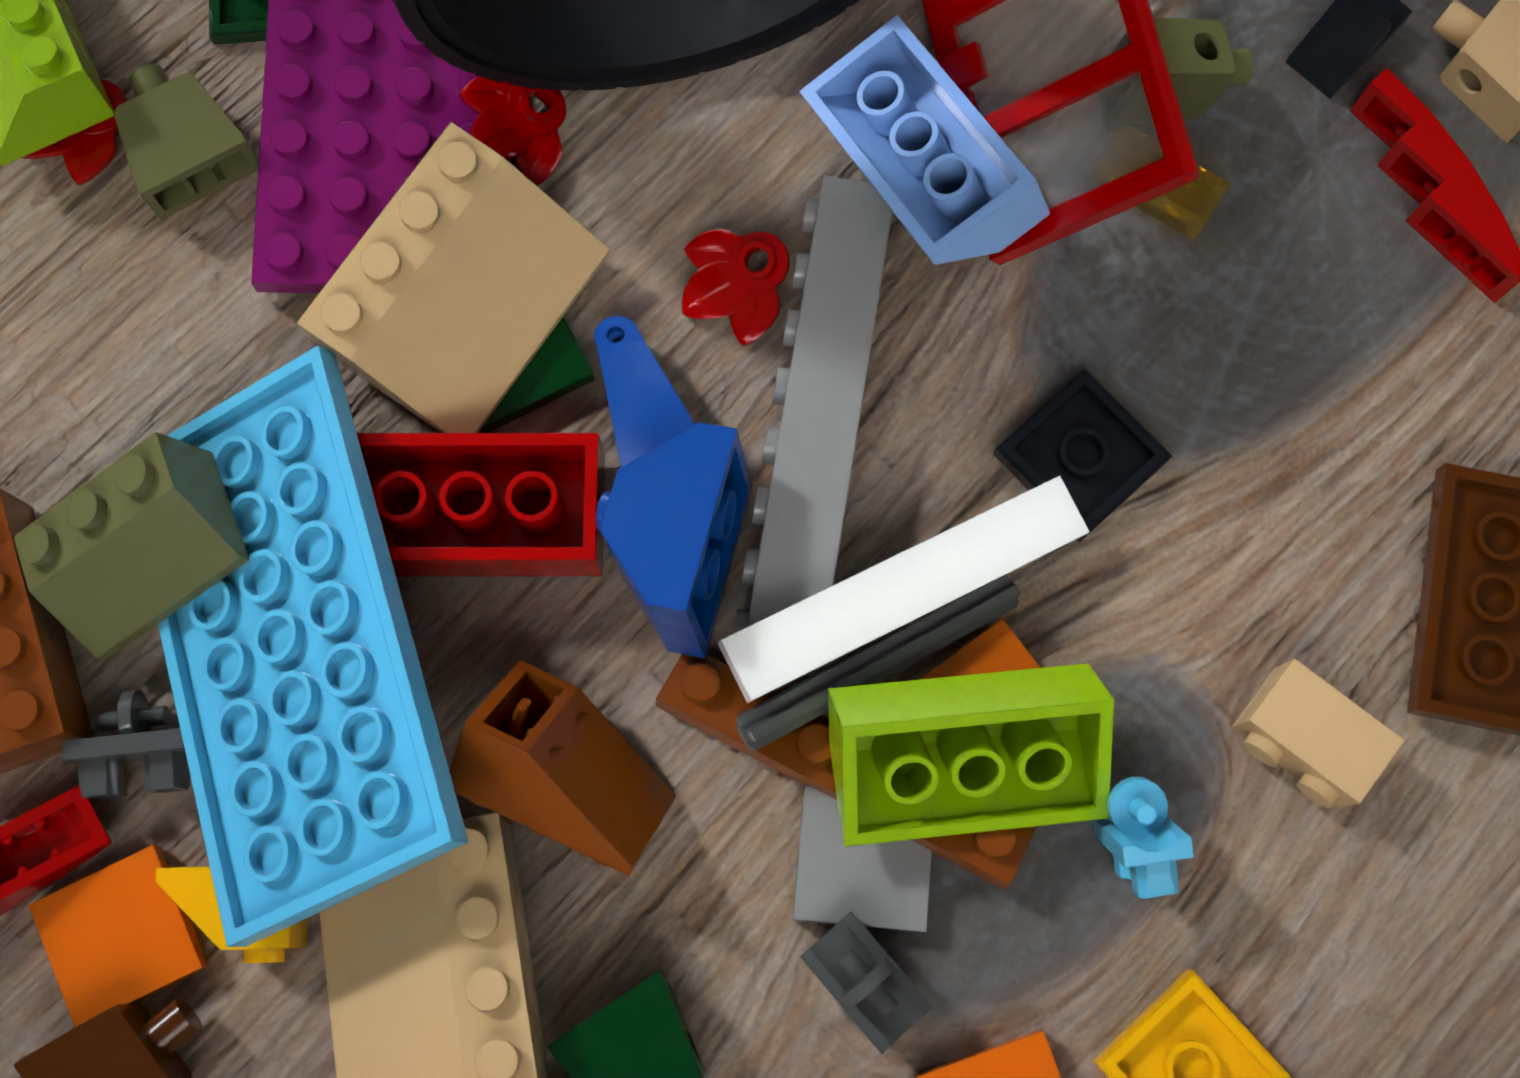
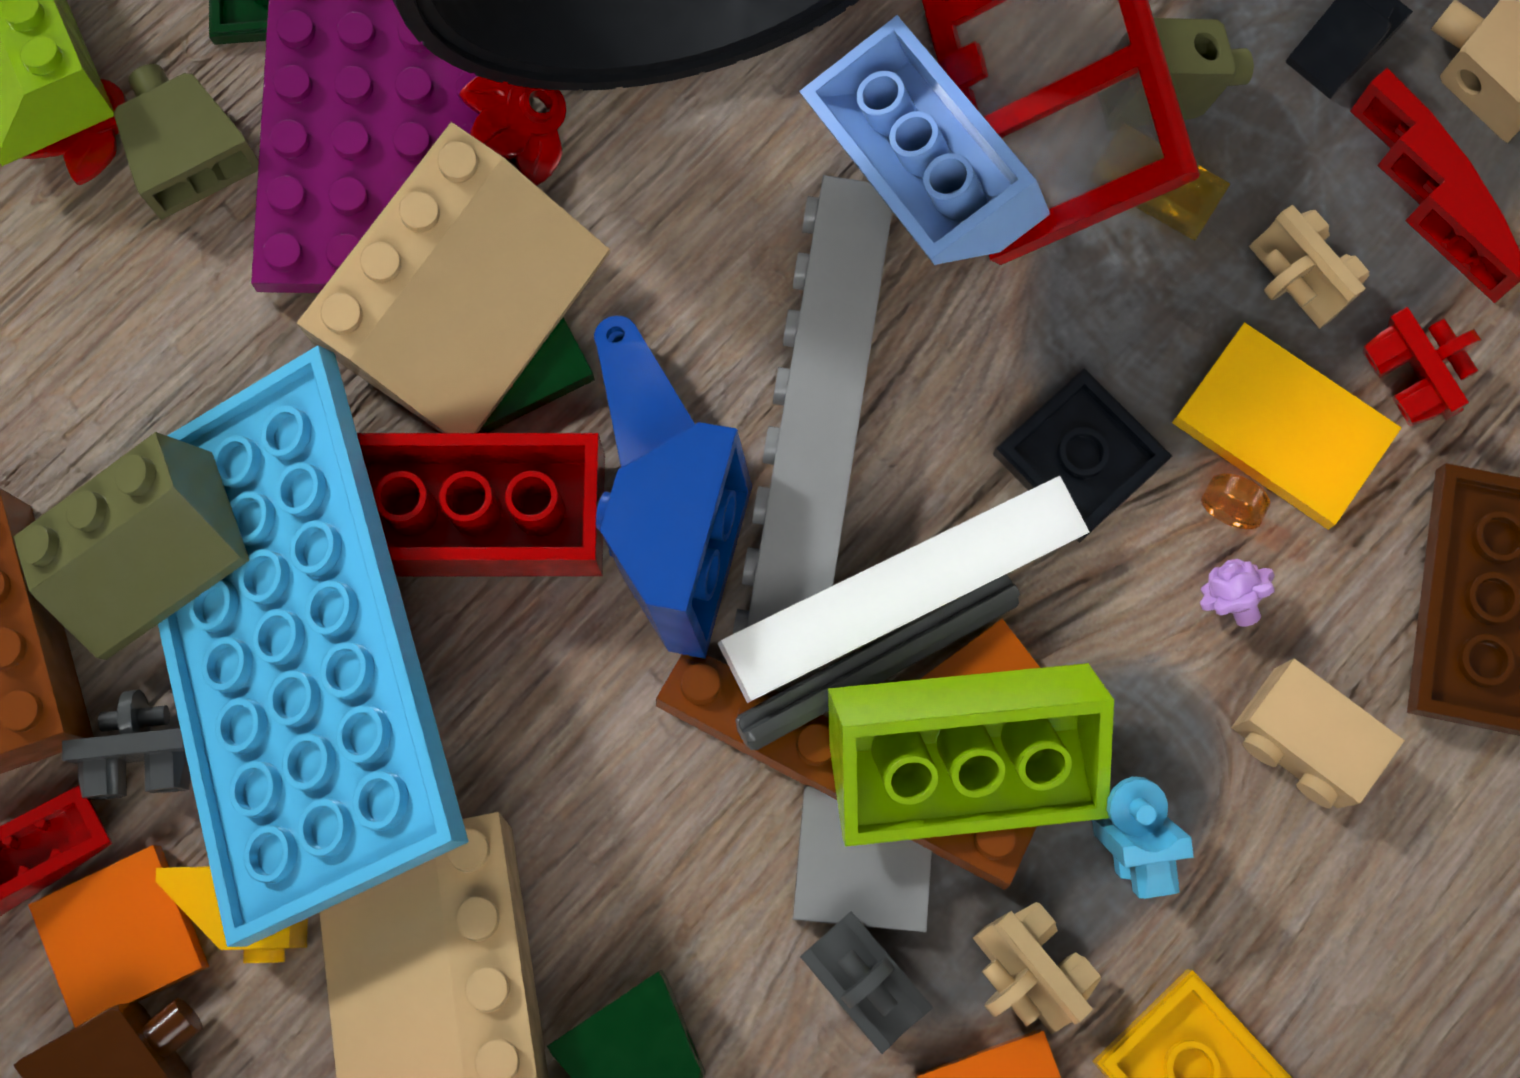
(559, 769): dark orange slope -> none
(729, 287): red plate -> none
(1029, 977): none -> tan hips
(1236, 501): none -> clear orange tile
(1237, 590): none -> lavender plant
(1287, 426): none -> yellow tile
(1307, 266): none -> tan hips
(1437, 389): none -> red hips

